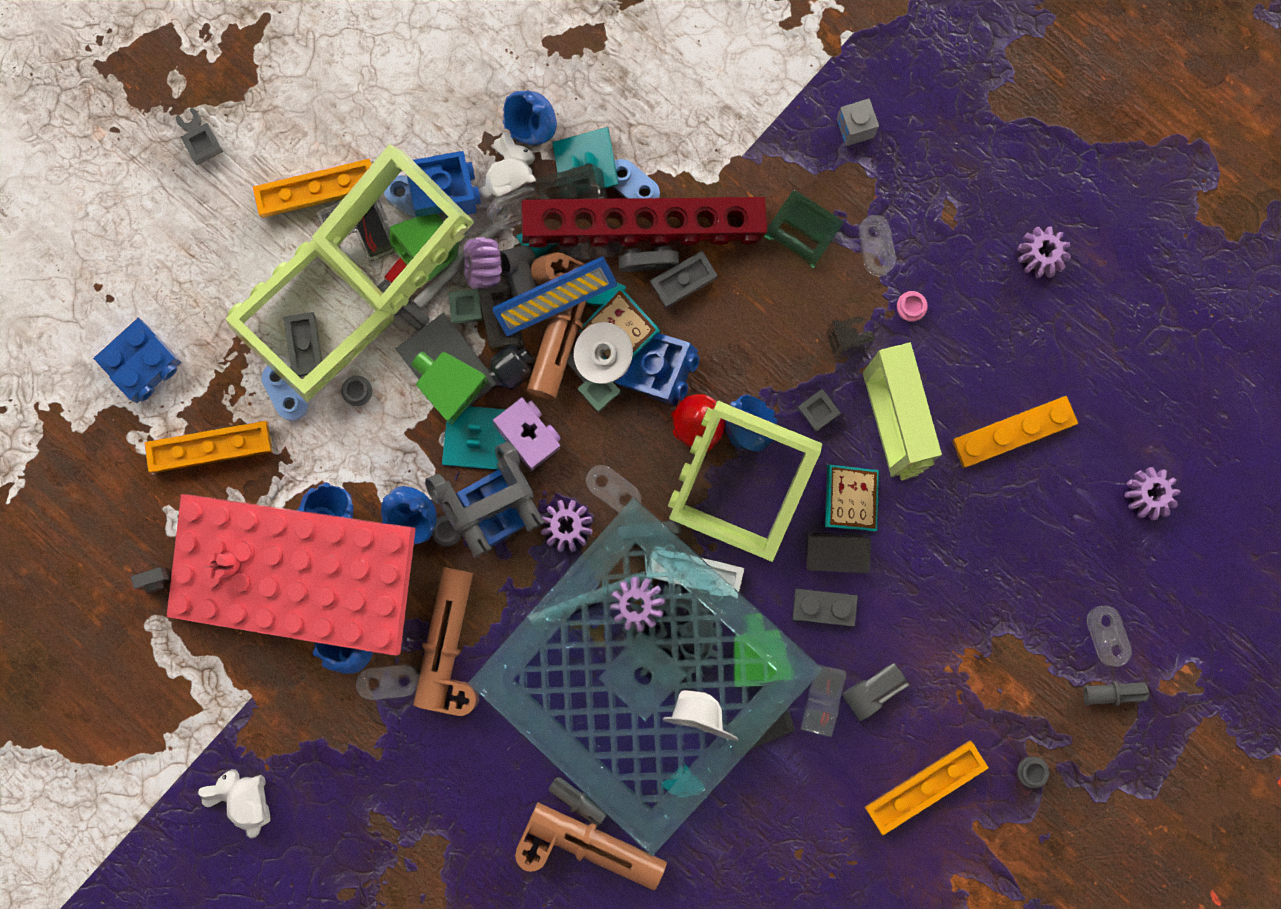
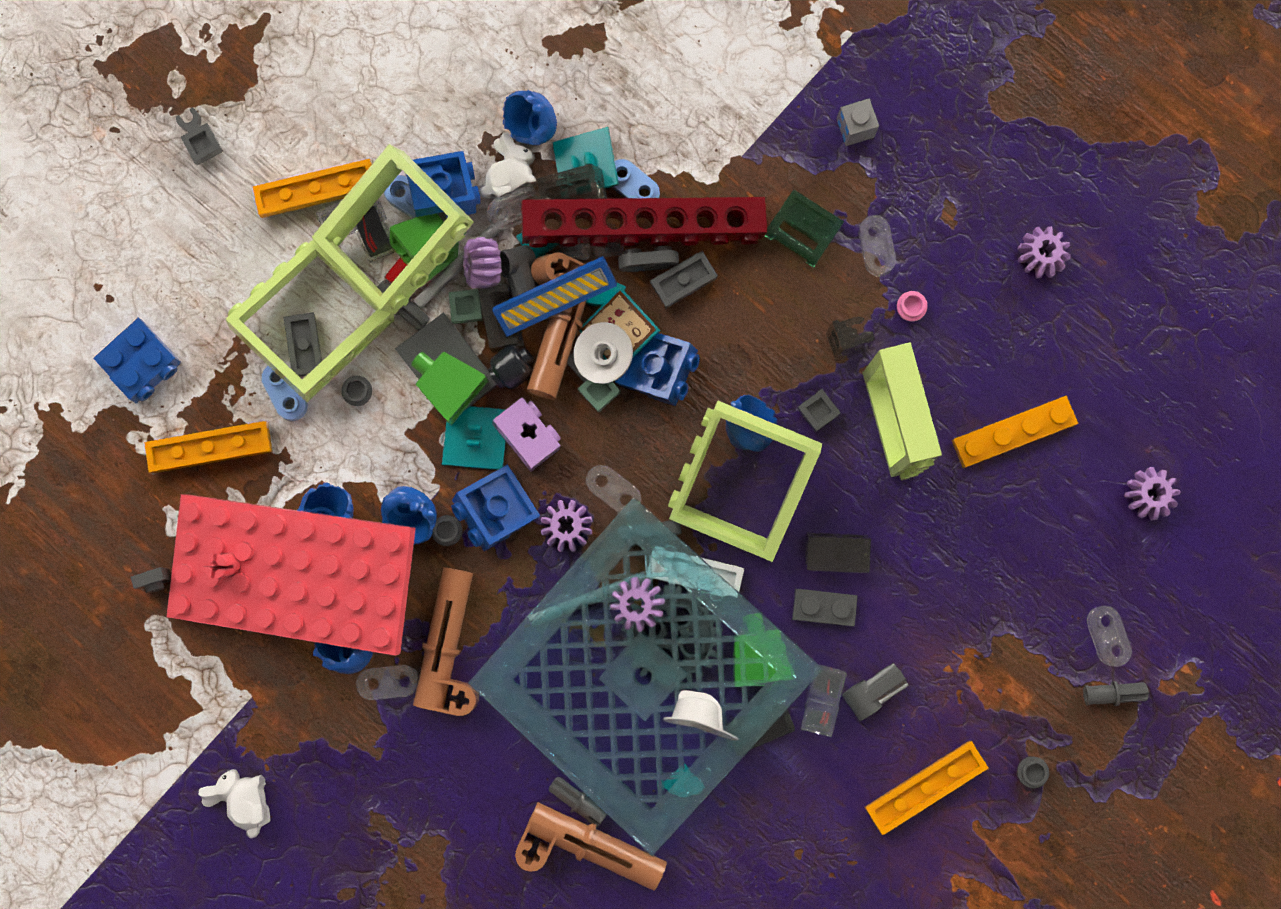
(467, 519): dark grey connector -> none
(688, 420): red hair -> none
(851, 498): piece -> none

